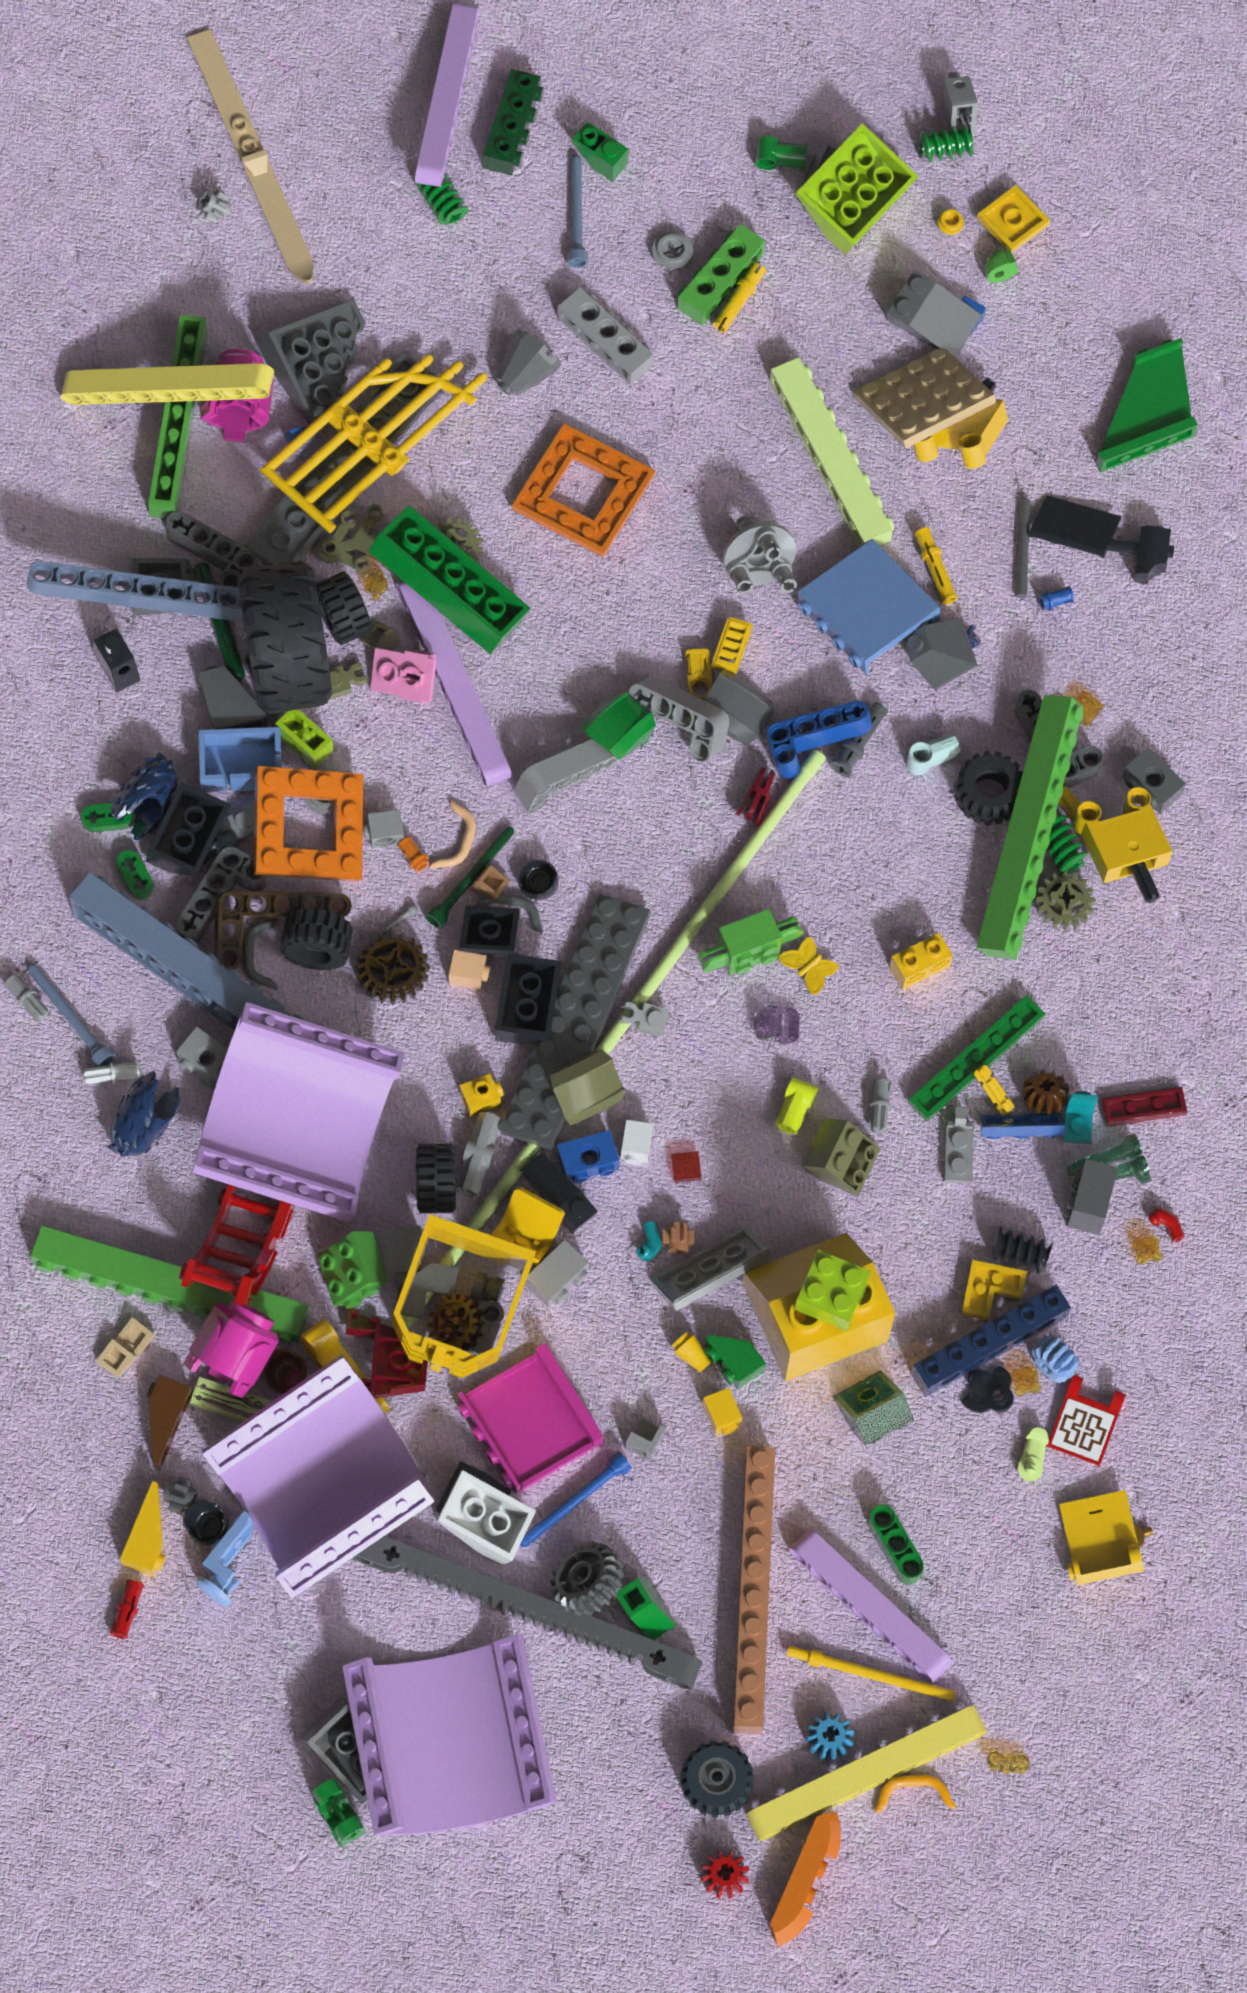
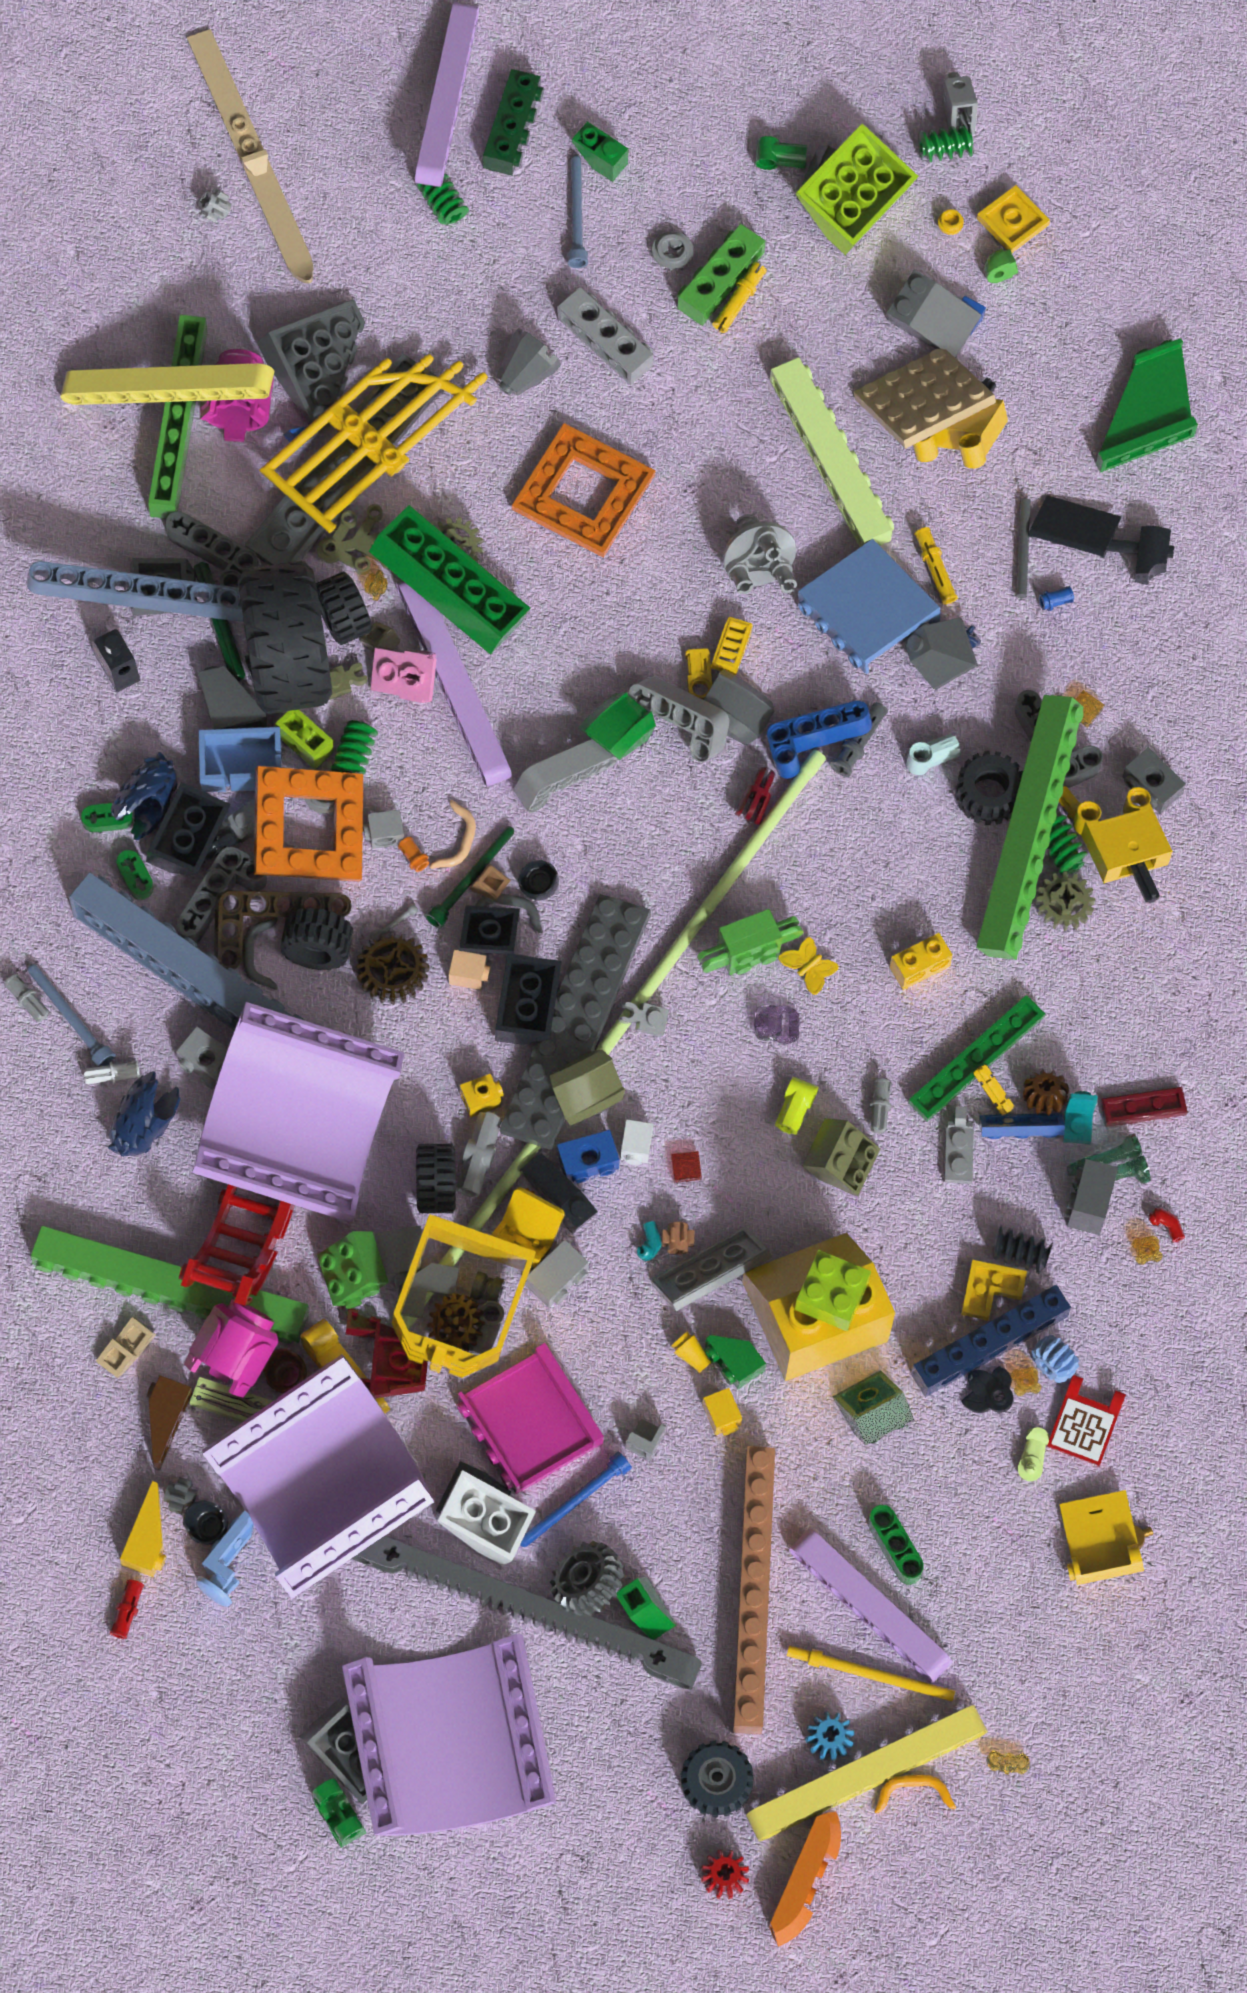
(353, 747): none -> green piece

